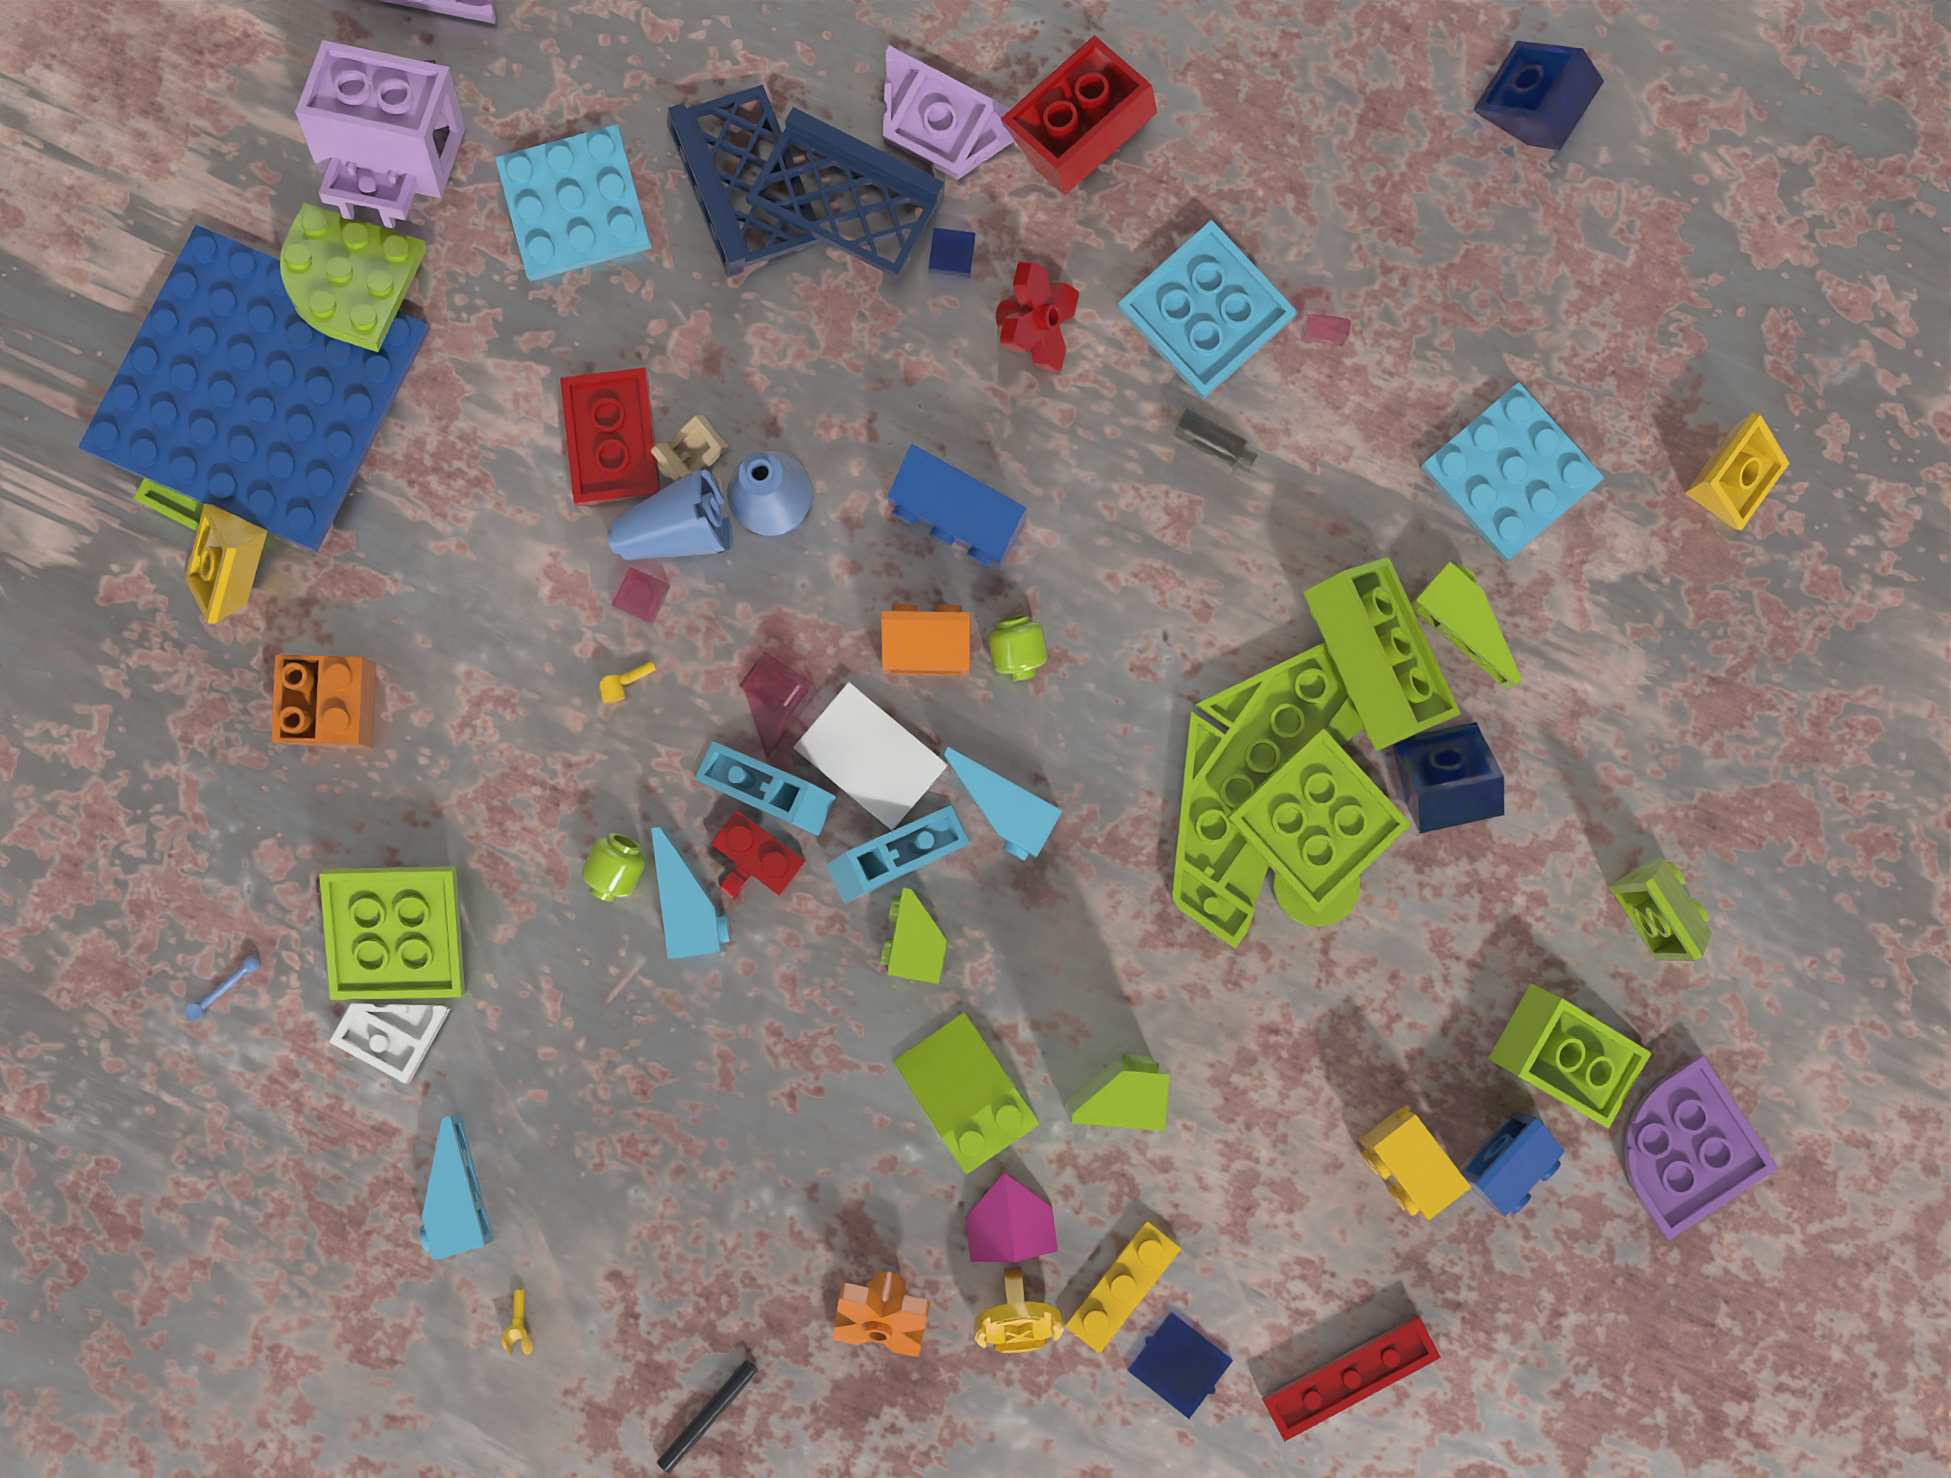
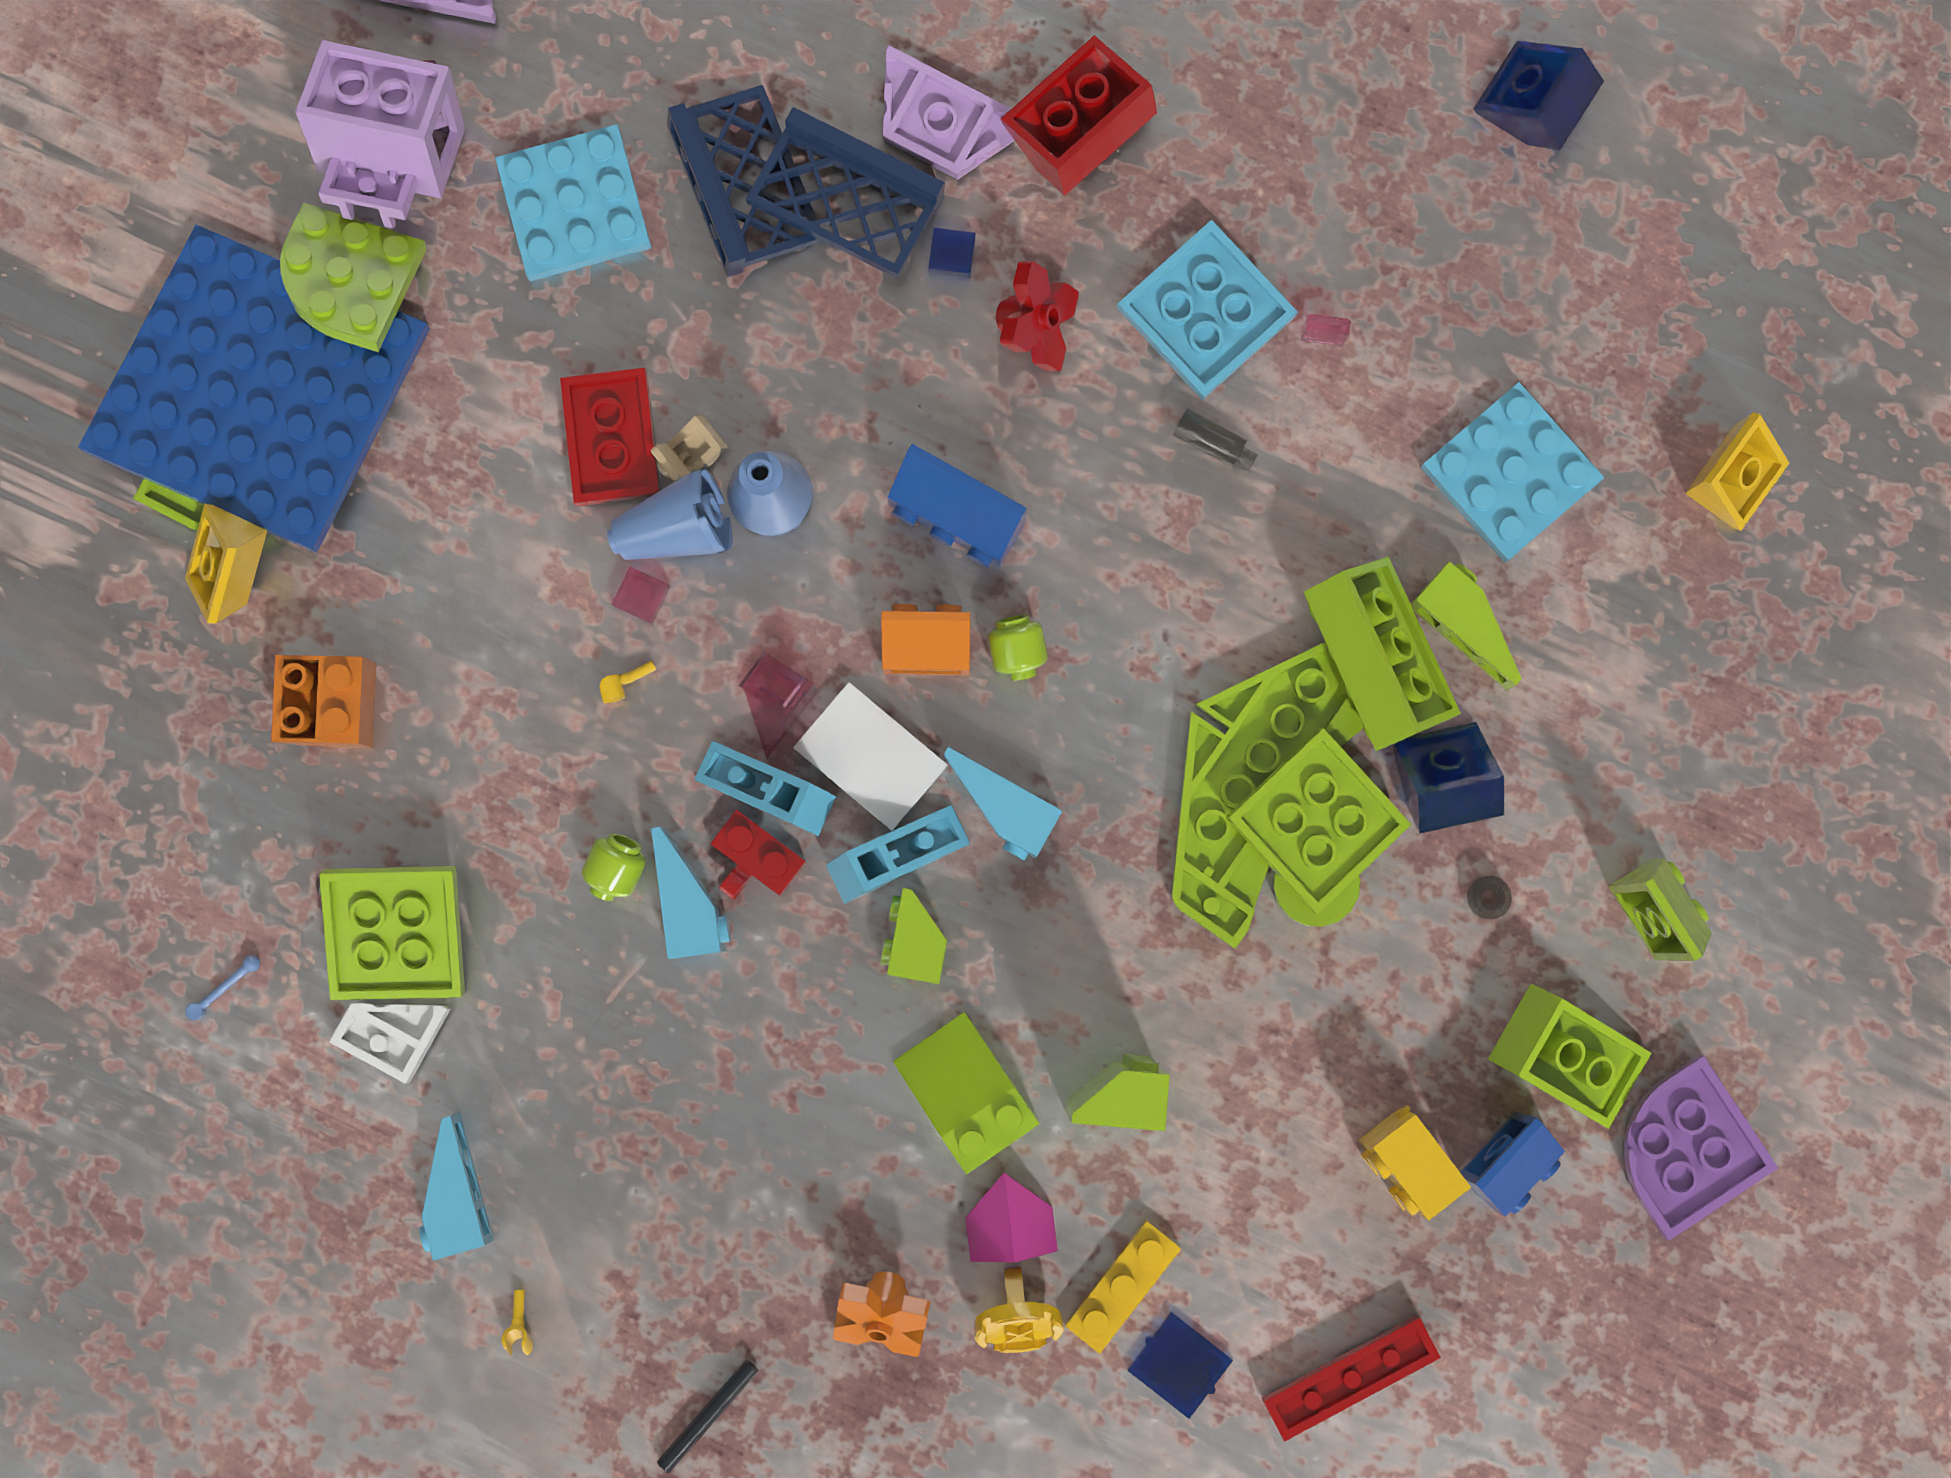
(1502, 897): none -> clear smoke plate

